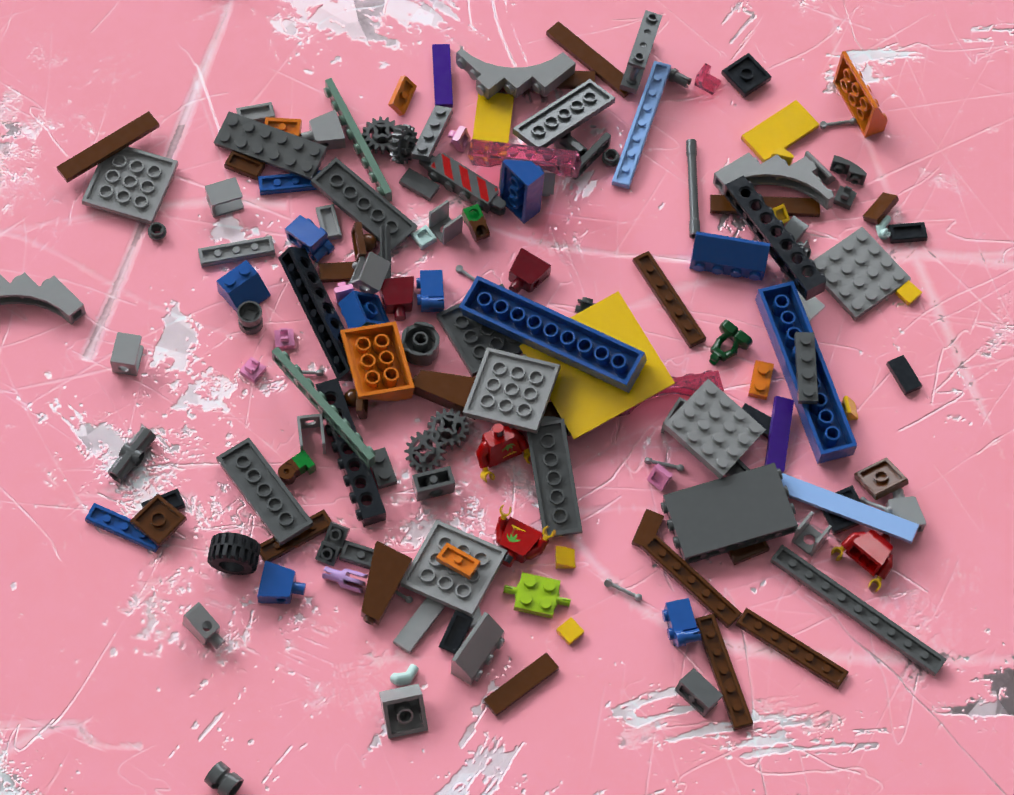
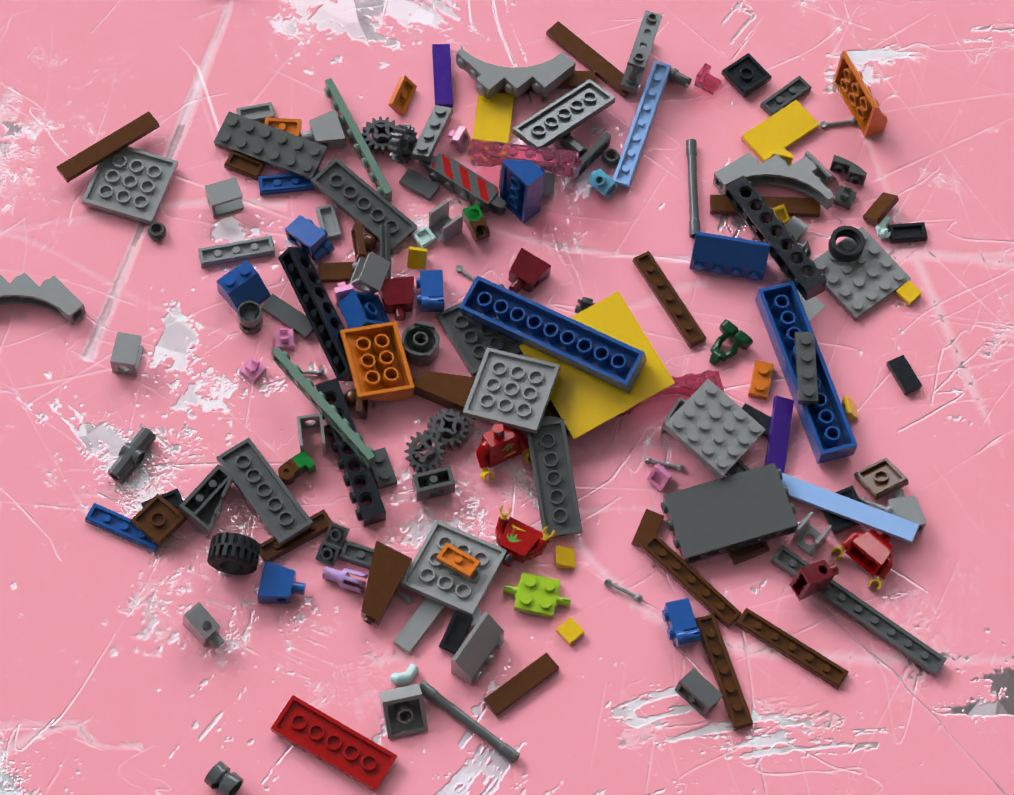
(207, 500): none -> dark grey wedge
(288, 316): none -> dark grey tile
(334, 743): none -> red plate
(417, 258): none -> yellow slope
(502, 747): none -> dark grey piece
(603, 183): none -> medium azure brick
(792, 91): none -> dark grey tile
(813, 578): none -> dark red torso
(846, 256): none -> black tyre

